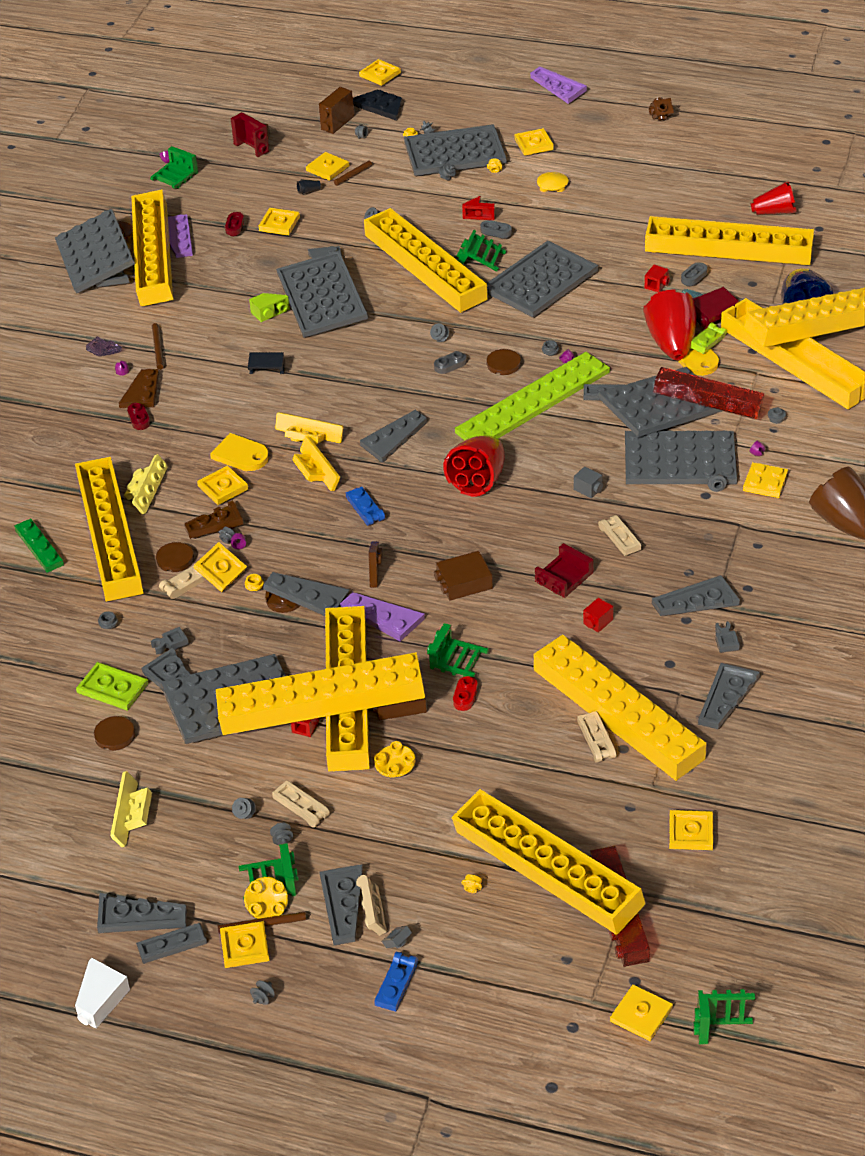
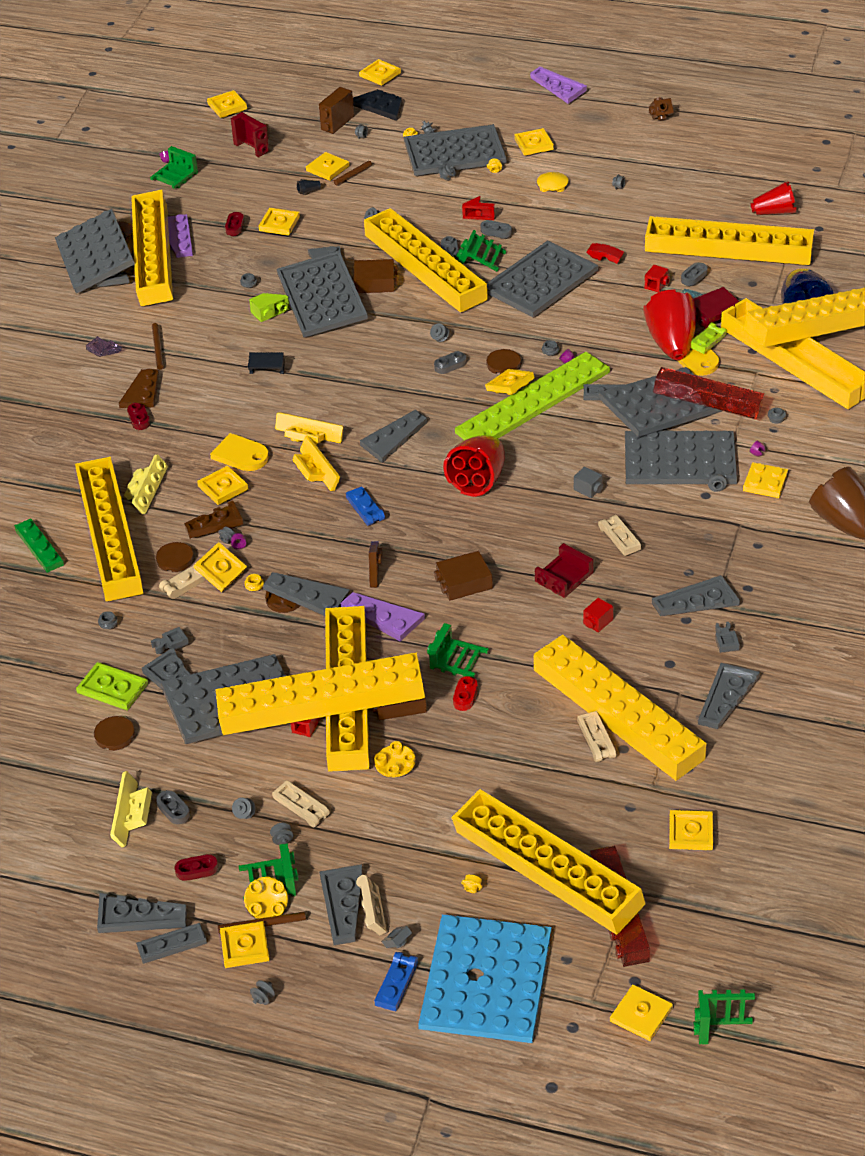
(99, 993): white slope -> none
(121, 368): magenta hinge -> none
(176, 810): none -> flat silver plate
(196, 867): none -> dark red plate
(227, 104): none -> yellow plate
(248, 280): none -> dark grey plate
(375, 275): none -> reddish brown brick
(449, 244): none -> dark grey plate
(501, 1001): none -> dark azure plate
(510, 381): none -> yellow plate
(599, 250): none -> red slope
(618, 182): none -> dark grey plate

